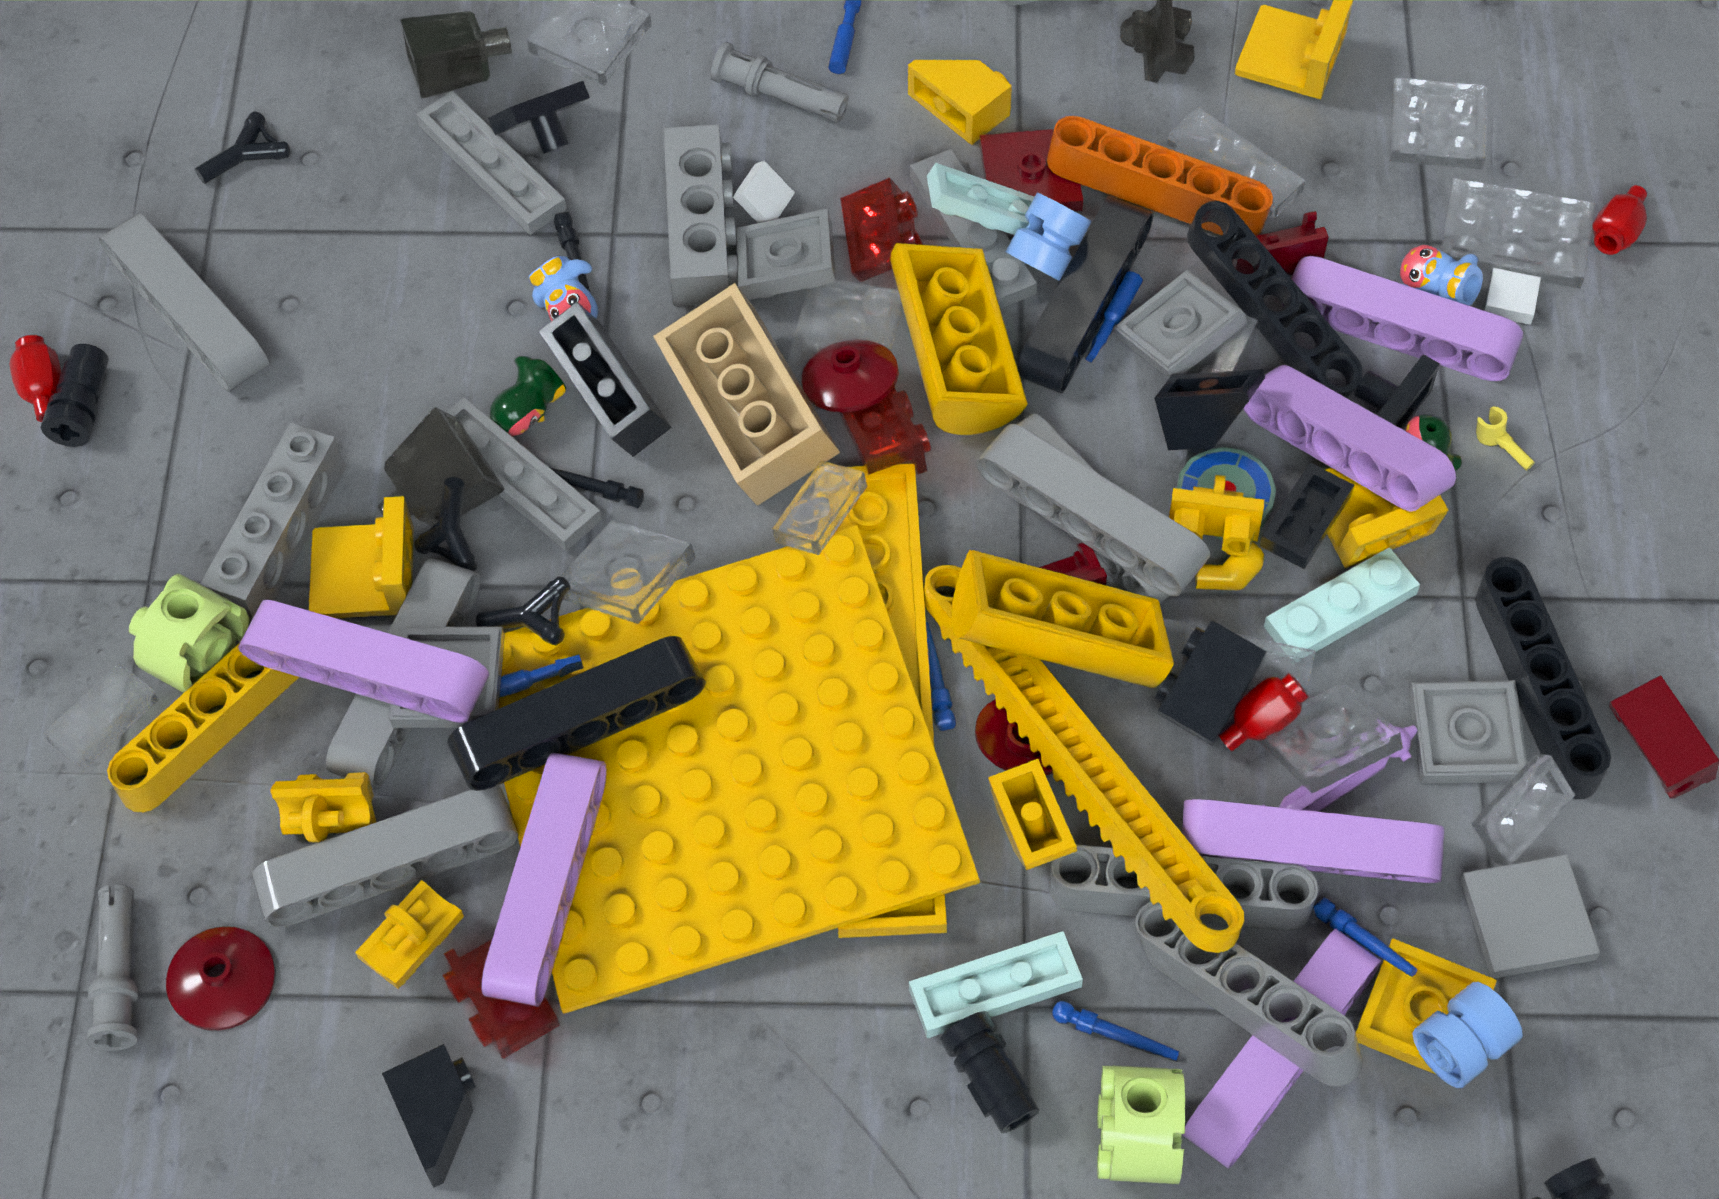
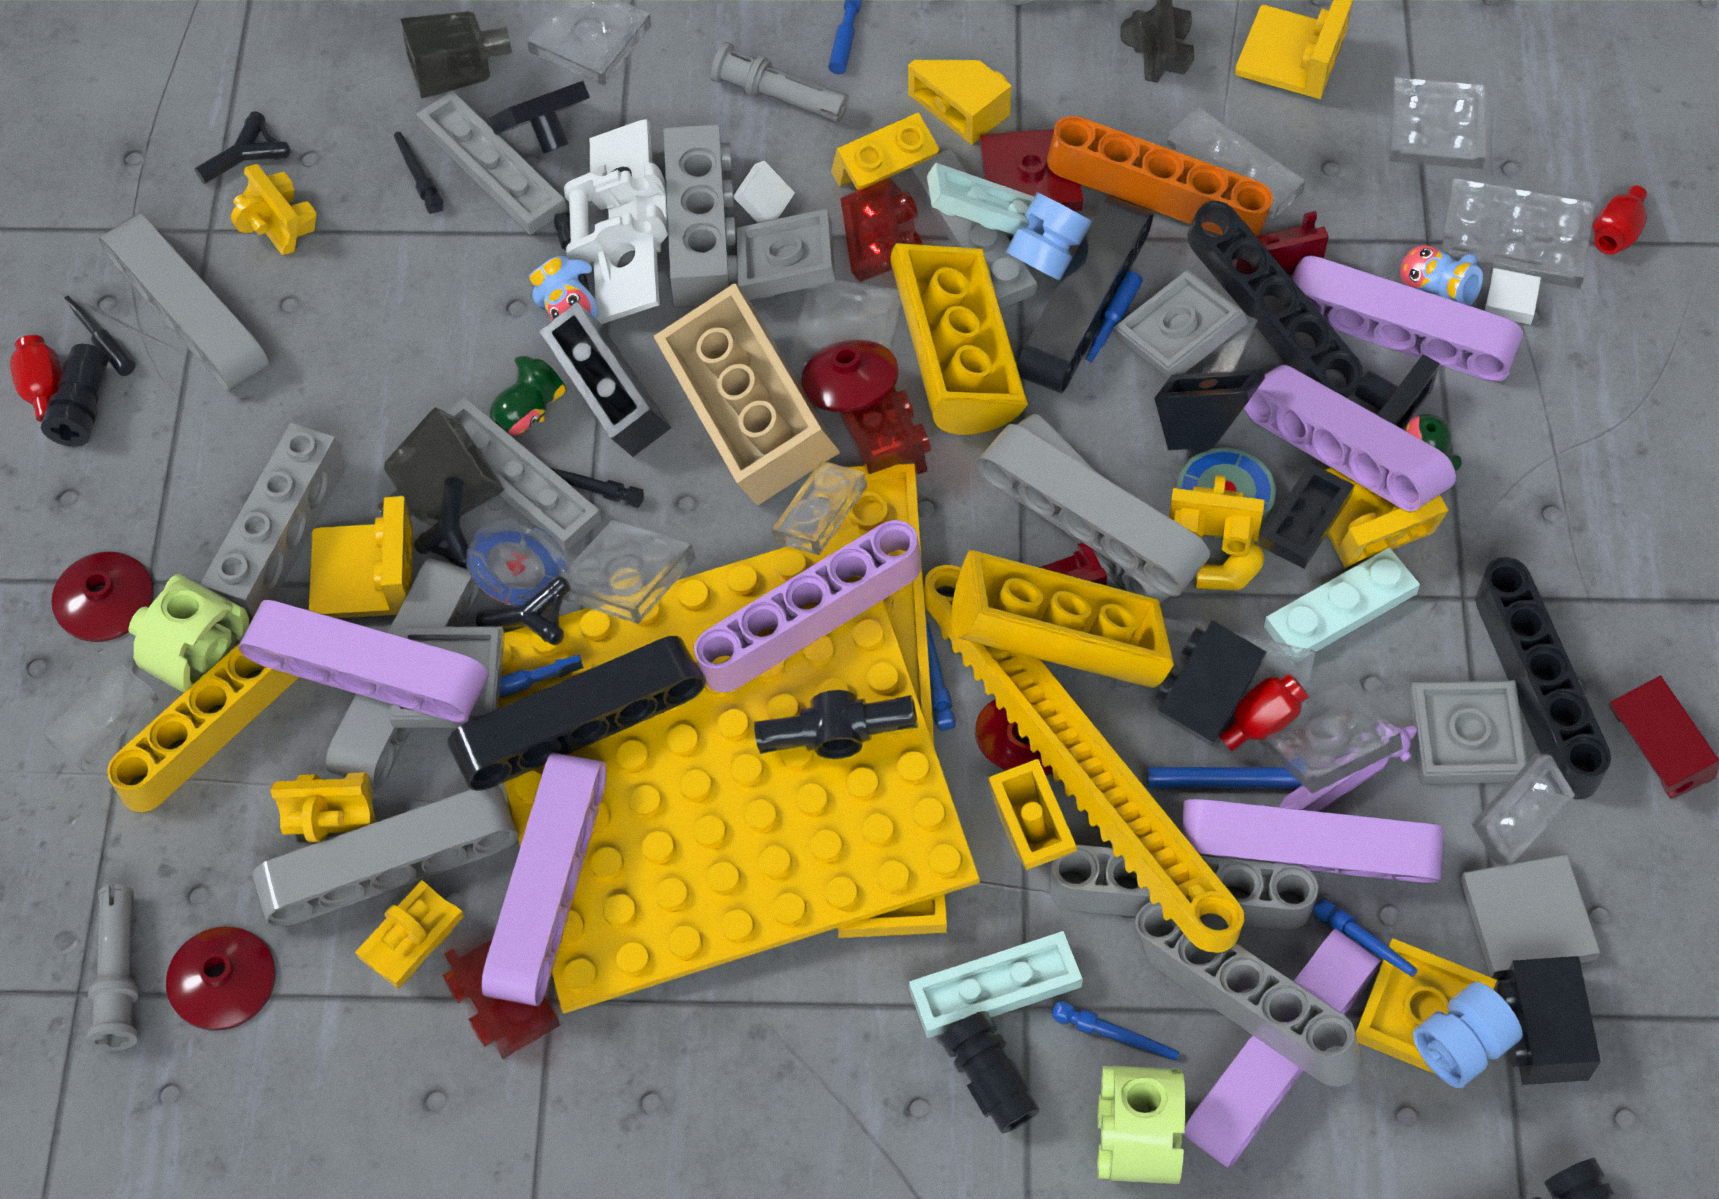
(102, 339): none -> black piece
(102, 613): none -> dark red dish
(267, 210): none -> yellow hips
(424, 185): none -> black piece
(433, 1106): black slope -> none
(514, 561): none -> clear tile
(636, 202): none -> white piece
(799, 627): none -> lavender beam
(836, 724): none -> black pin
(884, 153): none -> yellow bracket
(1220, 777): none -> blue bar
(1497, 435): light yellow hand -> none
(1554, 1020): none -> black brick

